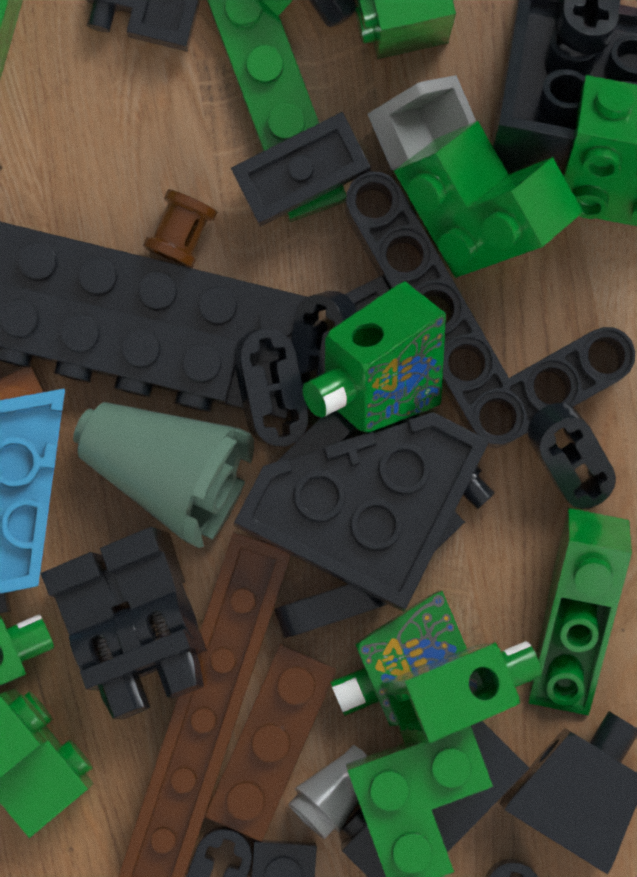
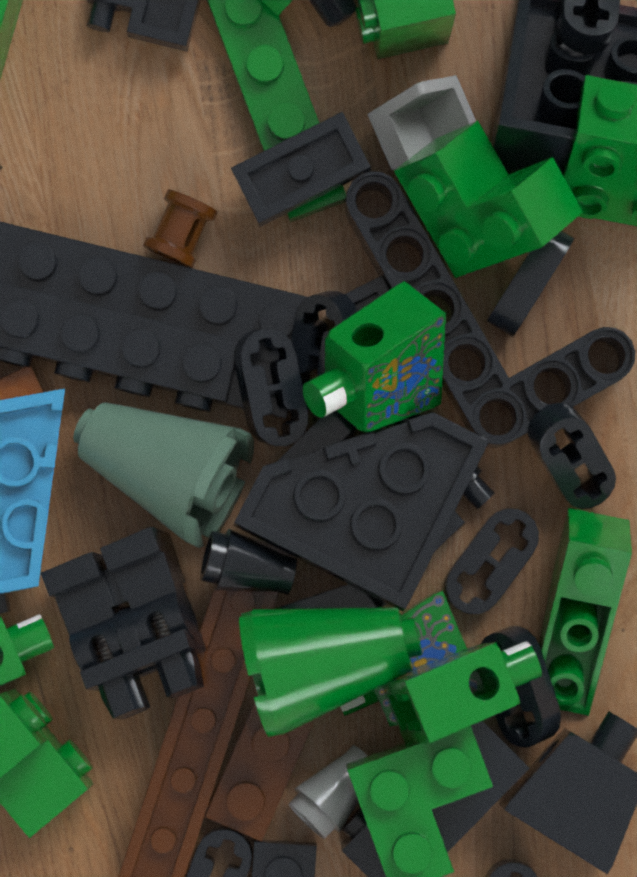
(245, 565): none -> black cone
(322, 659): none -> green cone
(503, 571): none -> black beam
(529, 284): none -> black beam
(534, 696): none -> black beam

